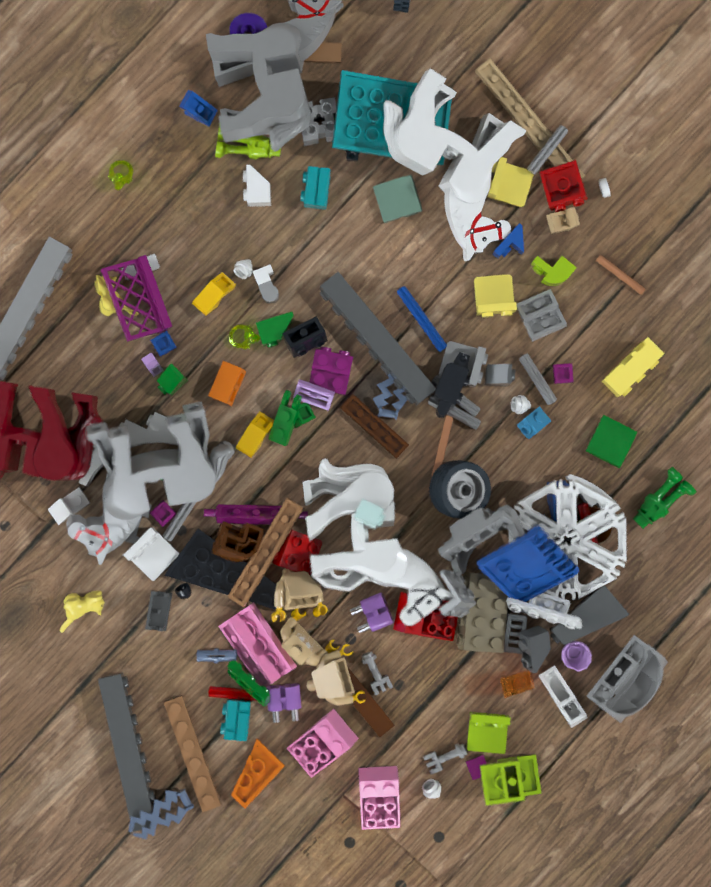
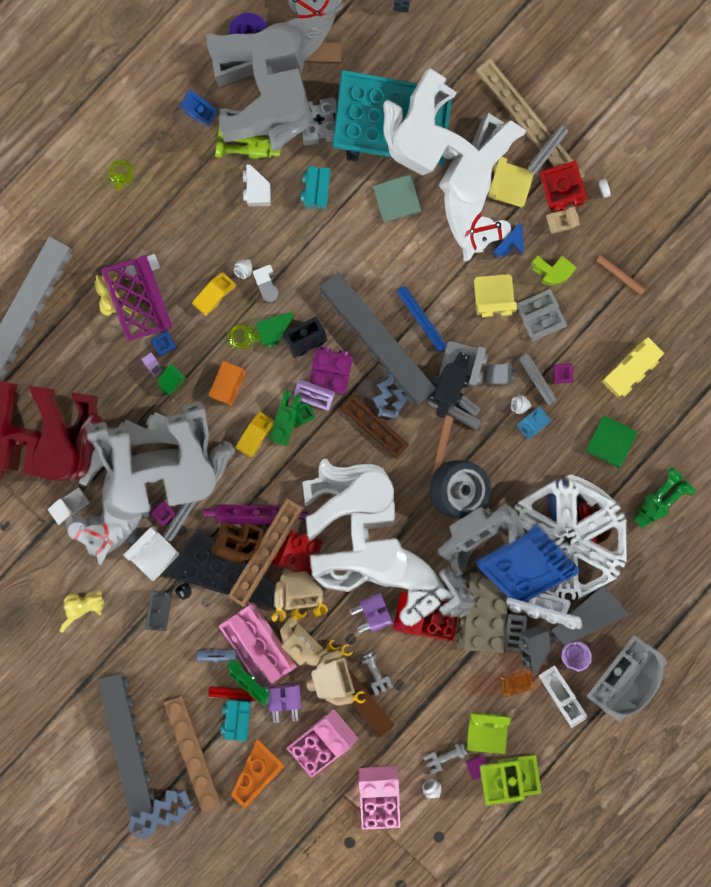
(369, 514): light aqua brick -> none

